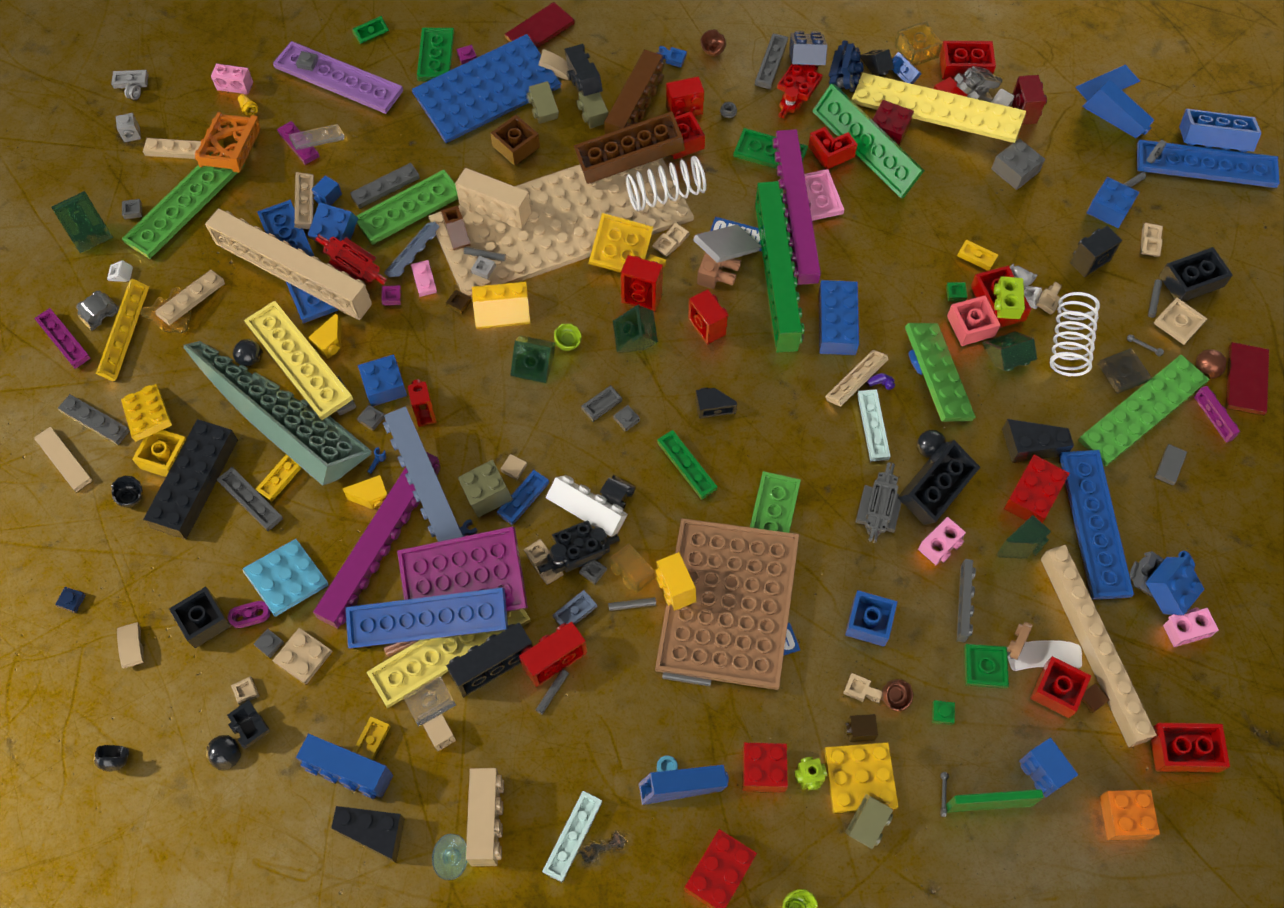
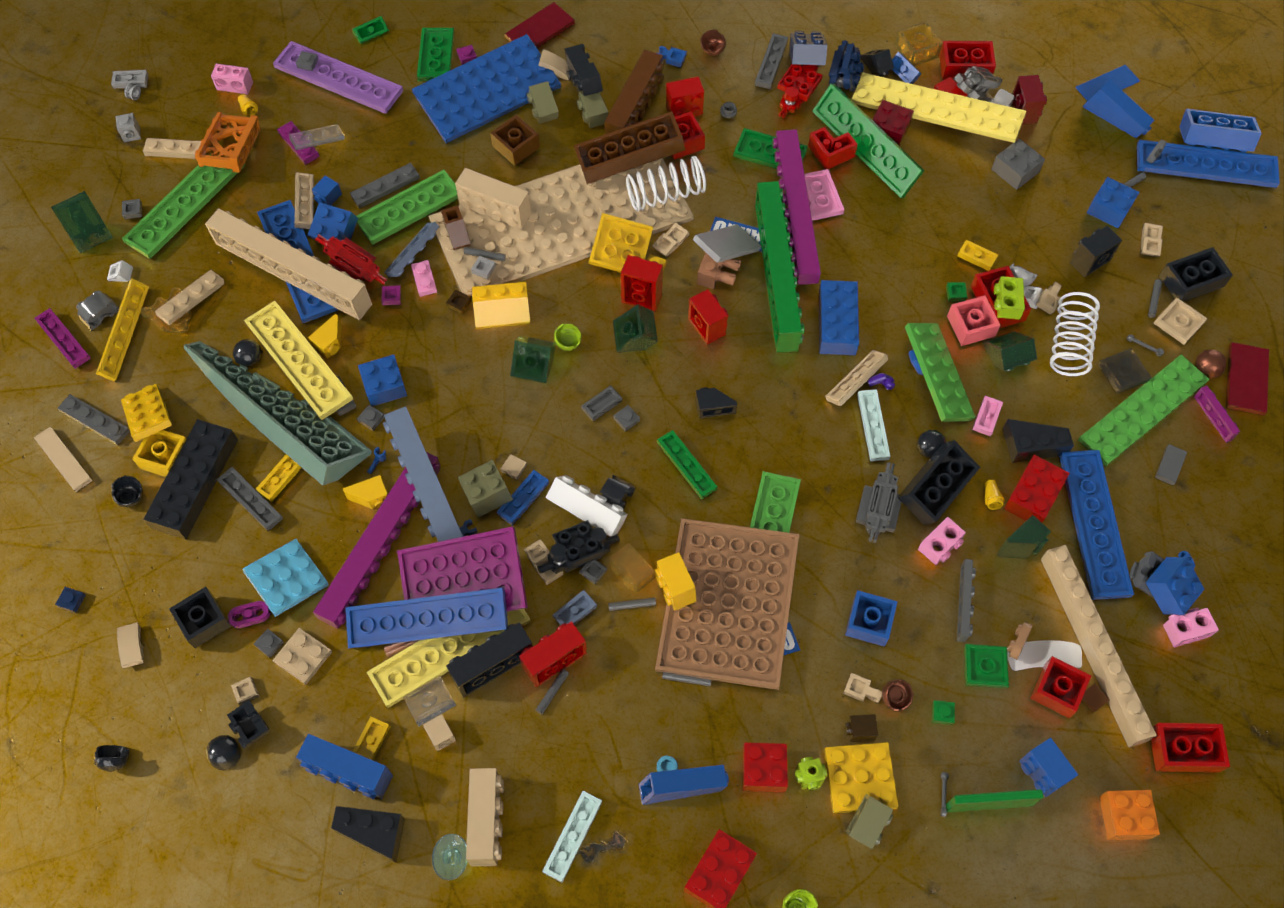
(420, 395): red torso -> none
(987, 416): none -> bright pink plate
(993, 496): none -> yellow cone

